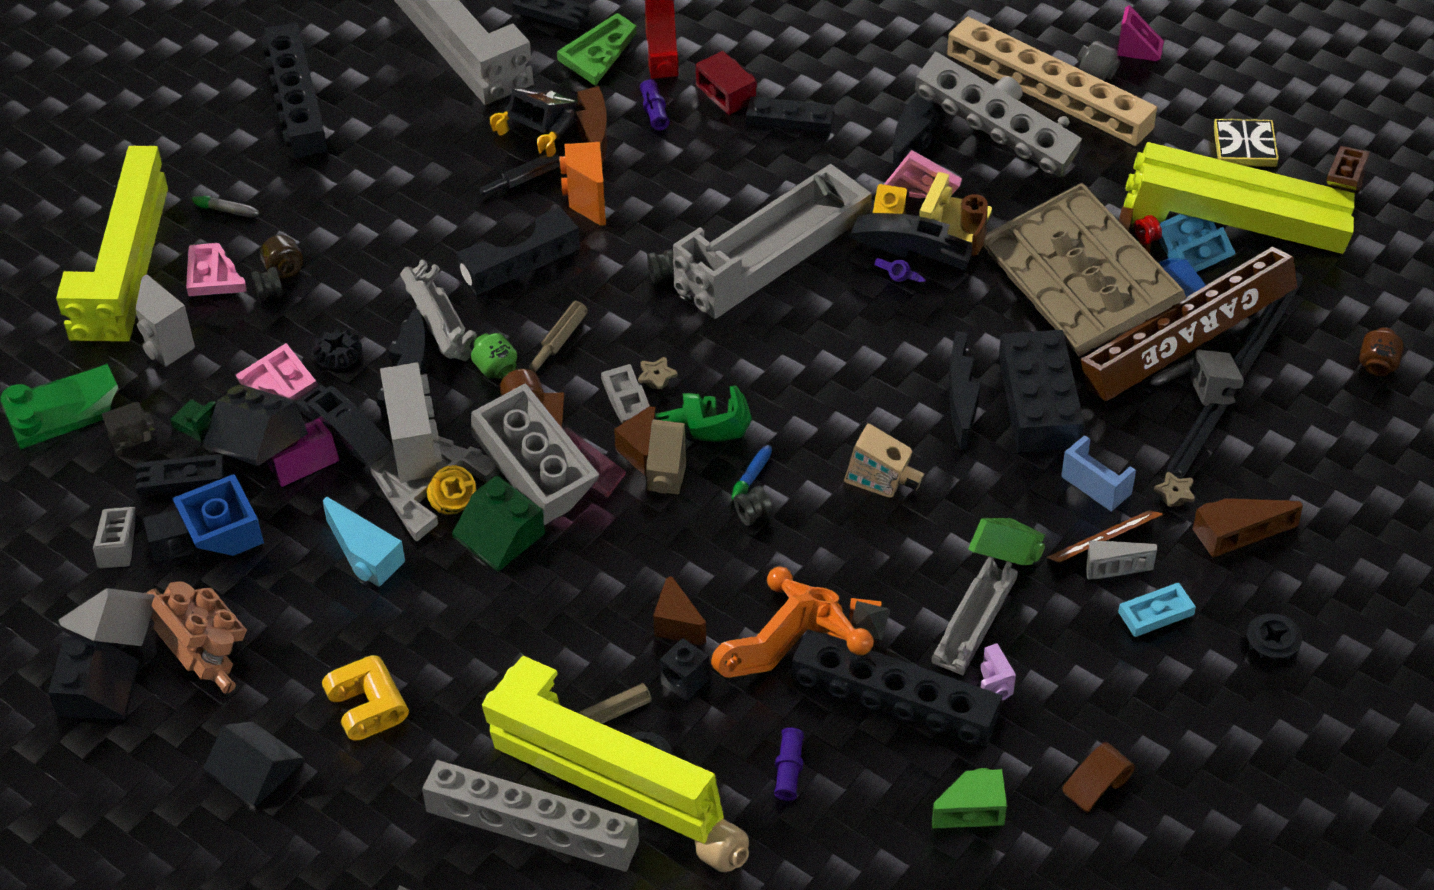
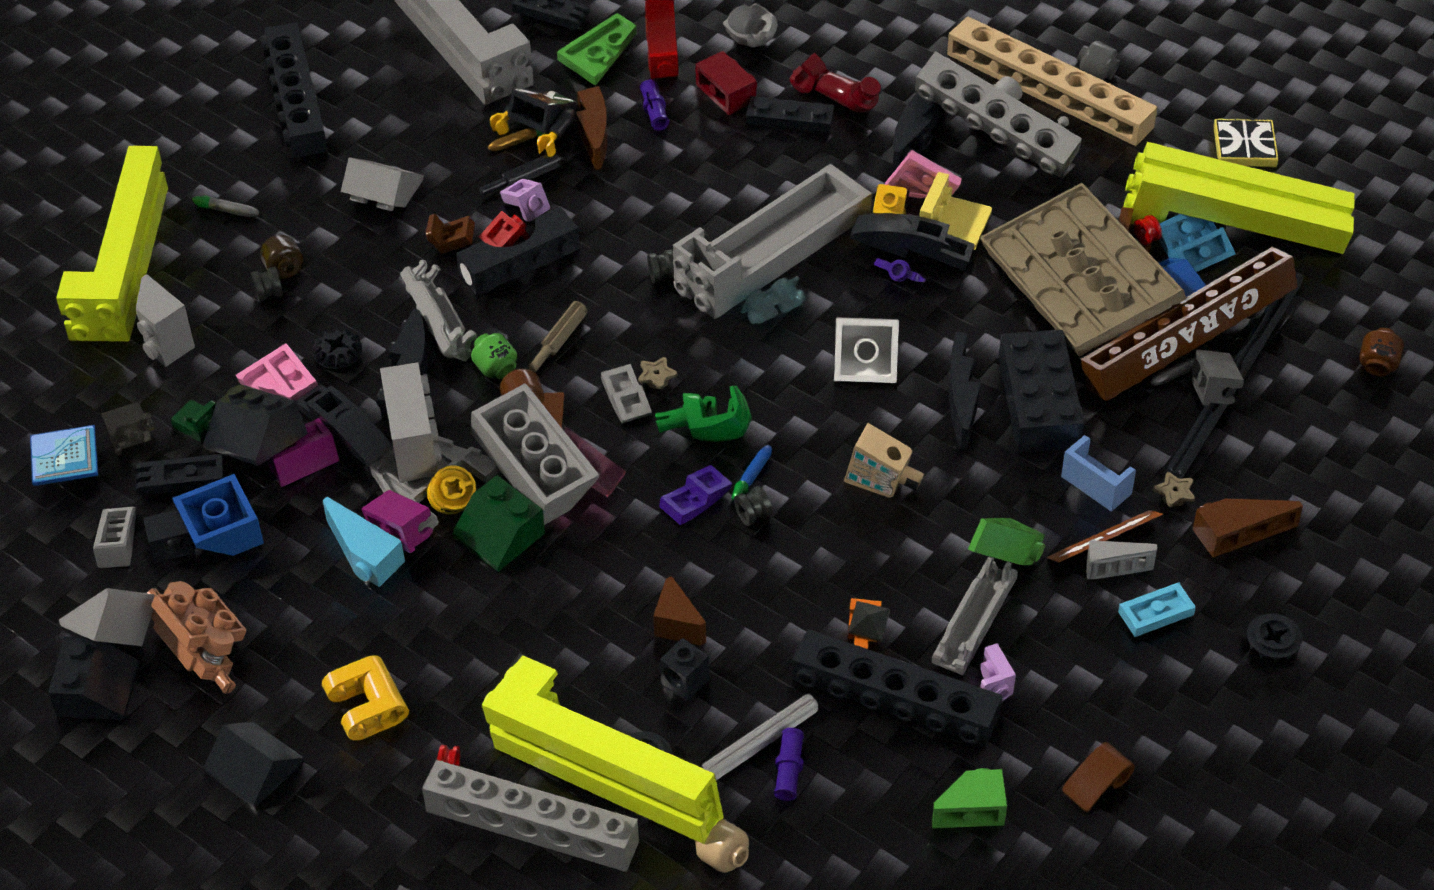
(58, 405): green slope -> none
(63, 455): none -> piece
(211, 272): bright pink wing -> none
(379, 183): none -> light grey slope
(399, 518): none -> magenta hinge
(449, 756): none -> red bush
(451, 235): none -> reddish brown bracket
(504, 231): none -> red bracket
(514, 139): none -> pearl gold piece
(528, 197): none -> lavender bracket
(584, 180): orange slope -> none
(618, 704): dark tan axle -> none
(633, 438): reddish brown slope -> none
(666, 457): dark tan slope -> none
(698, 494): none -> dark purple slope
(751, 25): none -> light grey hair
(761, 736): none -> light grey axle
(762, 304): none -> clear light blue hinge
(805, 609): orange piece -> none
(826, 193): pearl dark grey slope -> none
(854, 95): none -> dark red piece
(866, 350): none -> white slope
(974, 219): reddish brown panel -> none
(1138, 38): dark pink slope -> none
(1348, 169): reddish brown slope -> none

